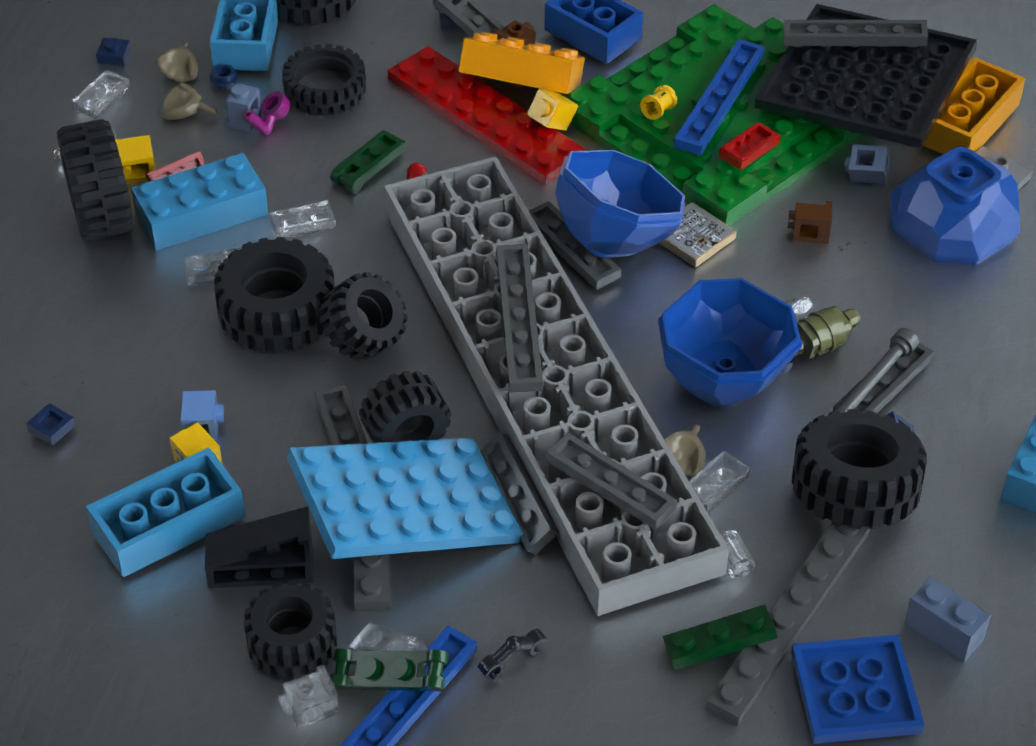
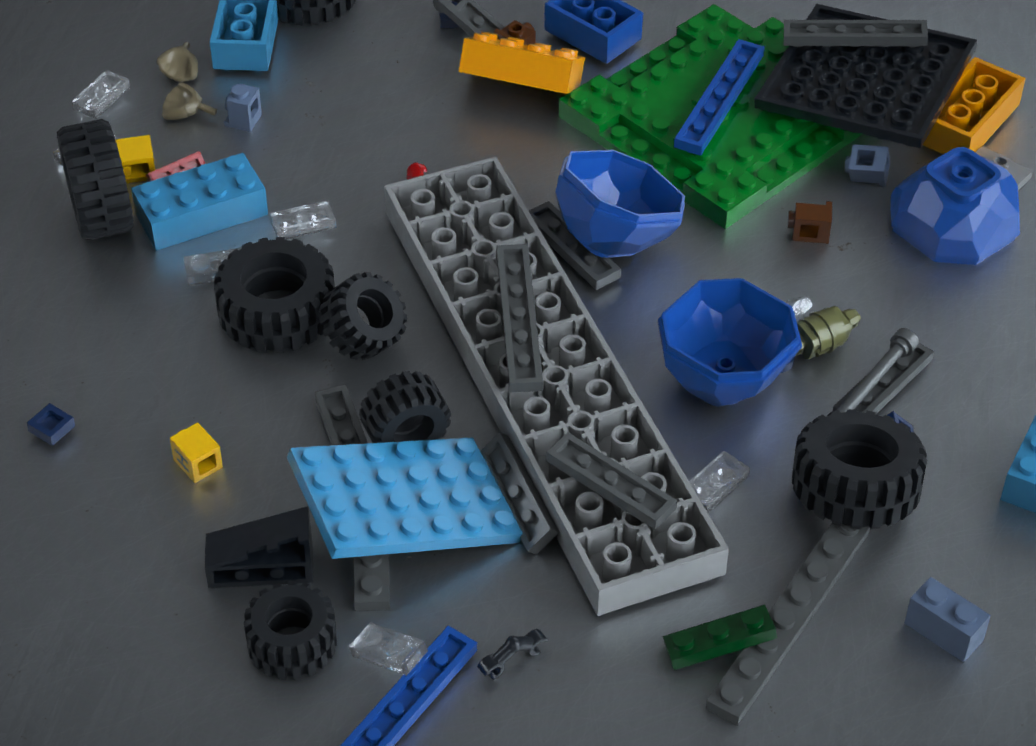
(113, 51): dark blue plate -> none
(165, 511): dark azure brick -> none
(202, 408): medium blue brick -> none
(223, 77): dark blue plate -> none
(273, 107): magenta plate -> none
(310, 698): clear brick -> none
(324, 99): black tyre -> none
(367, 161): dark green plate -> none
(390, 670): plate -> none
(484, 113): red plate -> none
(552, 109): yellow brick -> none
(658, 102): yellow bush -> none
(687, 450): dark tan piece -> none
(698, 236): tile -> none
(739, 558): clear piece -> none
(749, 145): red plate -> none
(857, 689): blue plate -> none

